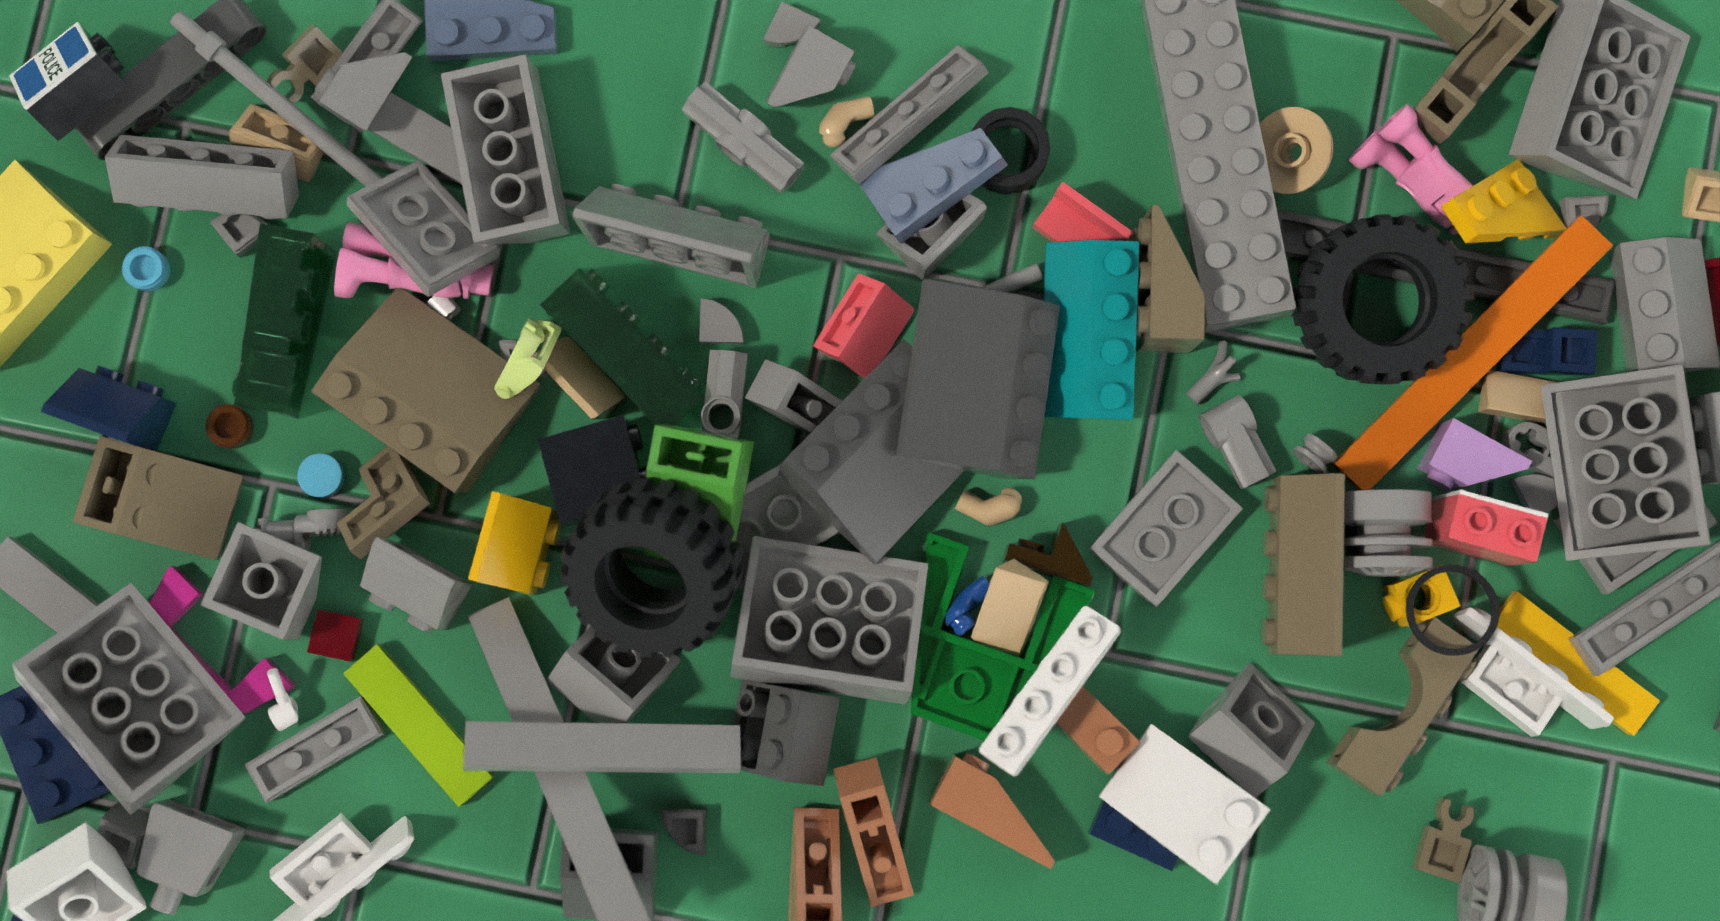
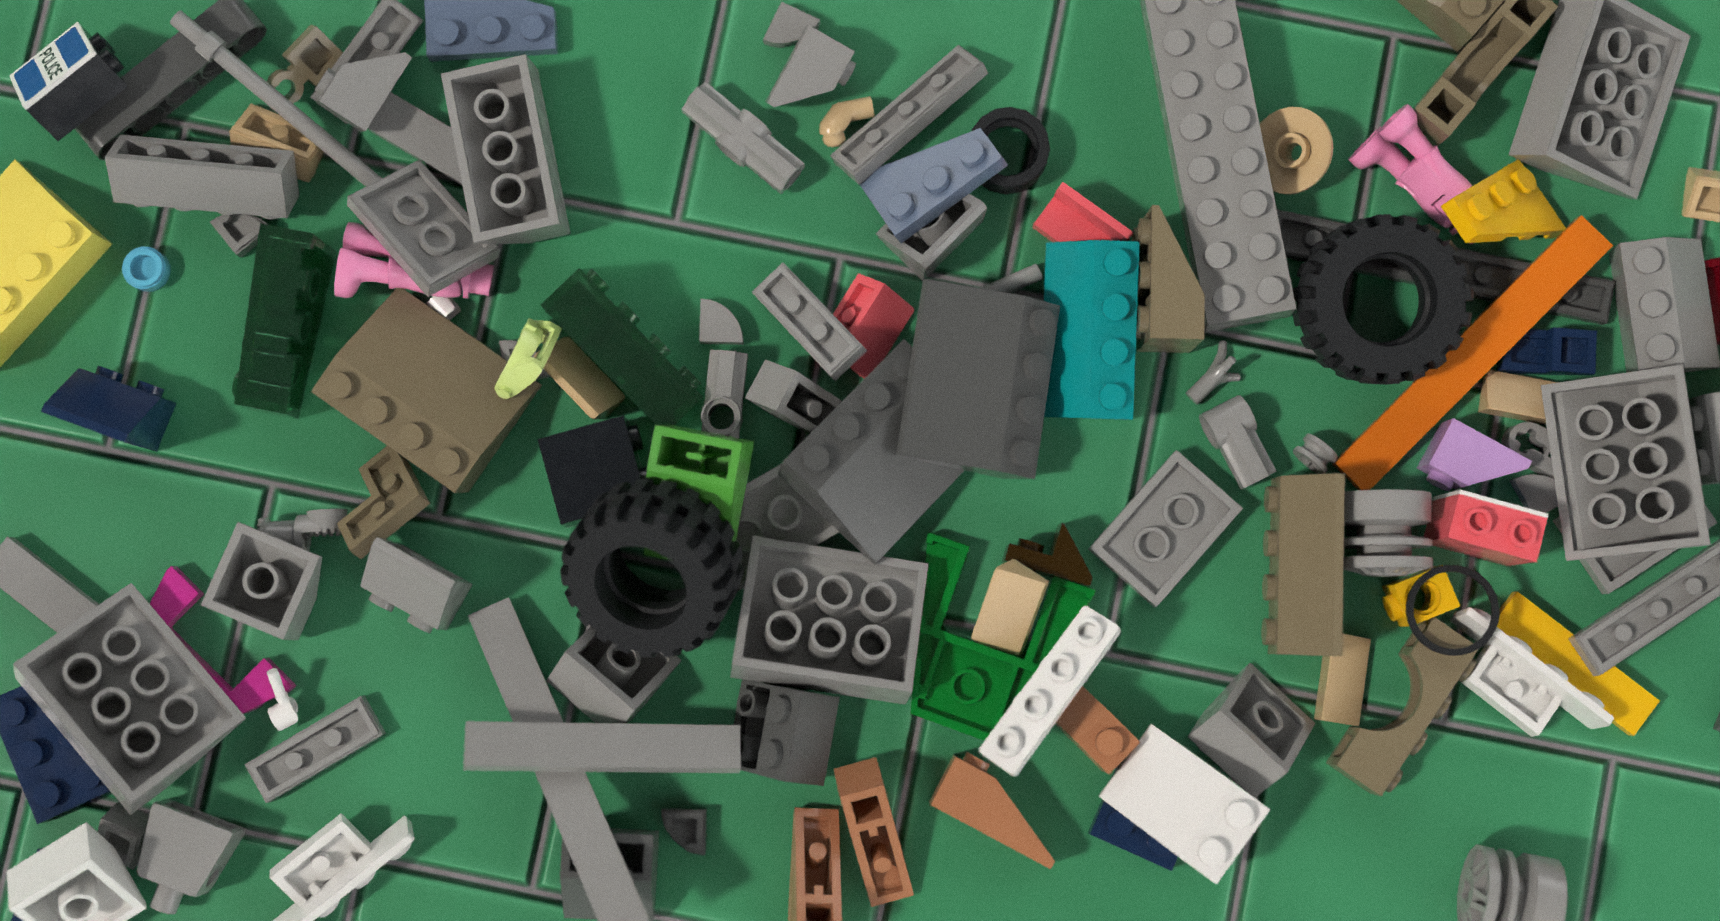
(158, 498): dark tan slope -> none
(229, 426): reddish brown tile -> none
(321, 476): medium azure tile -> none
(335, 635): dark red tile -> none
(416, 723): lime tile -> none
(515, 544): yellow slope -> none
(673, 235): light grey slope -> none
(809, 321): none -> light grey tile
(963, 604): blue arm -> none
(993, 510): tan arm -> none
(1343, 682): none -> tan slope
(1443, 849): dark tan plate -> none
(1590, 207): light grey tile -> none

